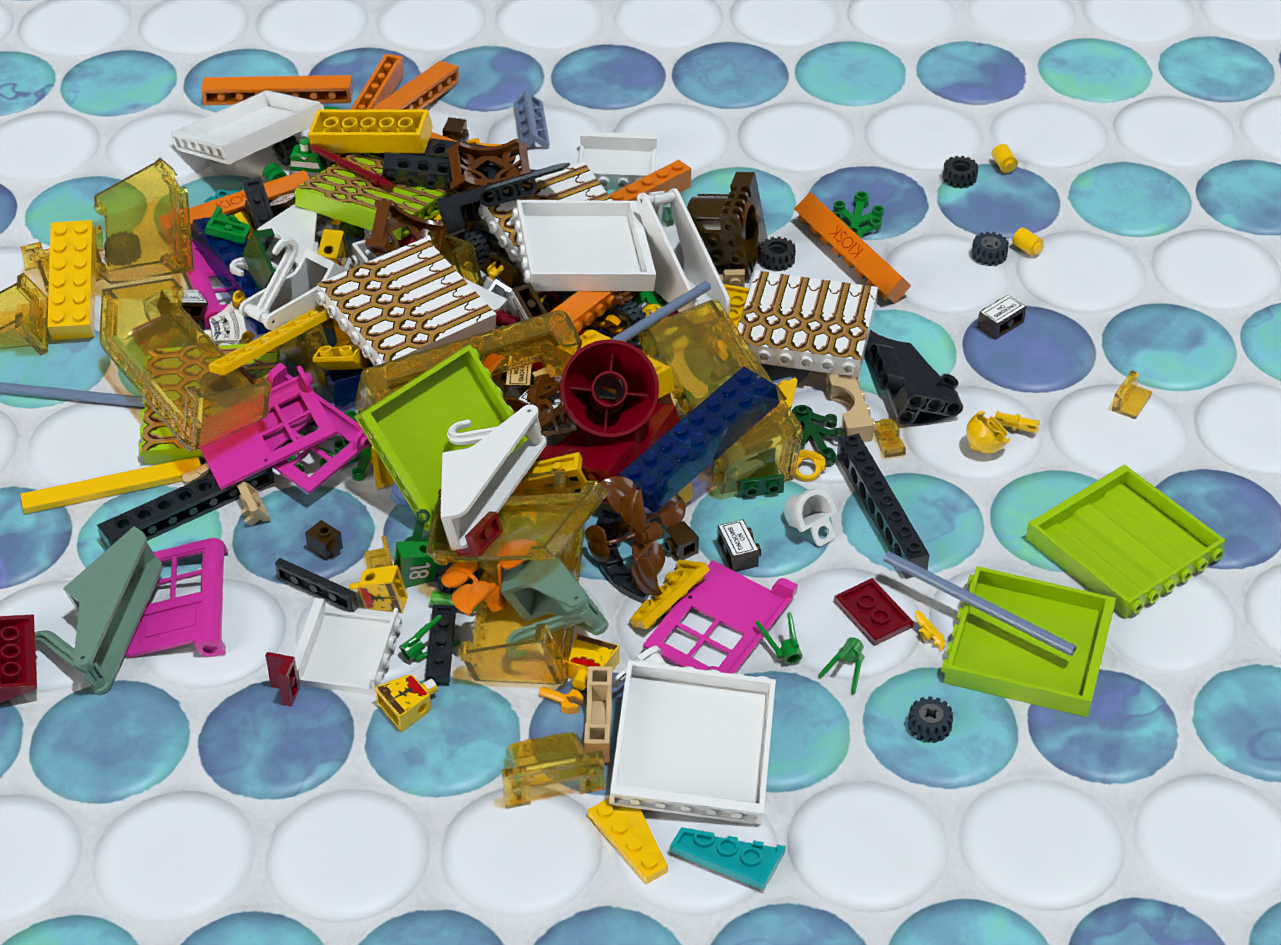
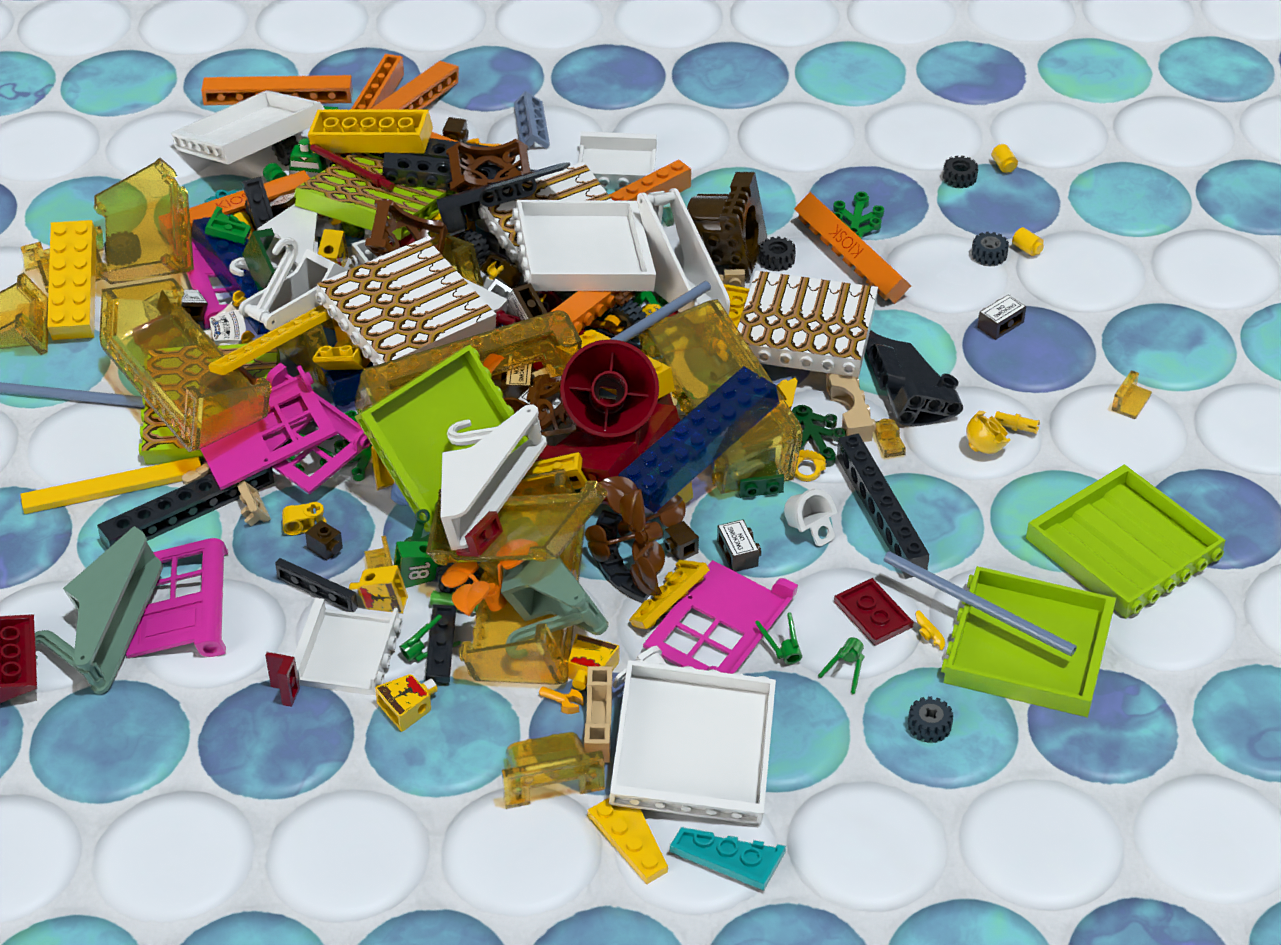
(300, 518): none -> yellow piece

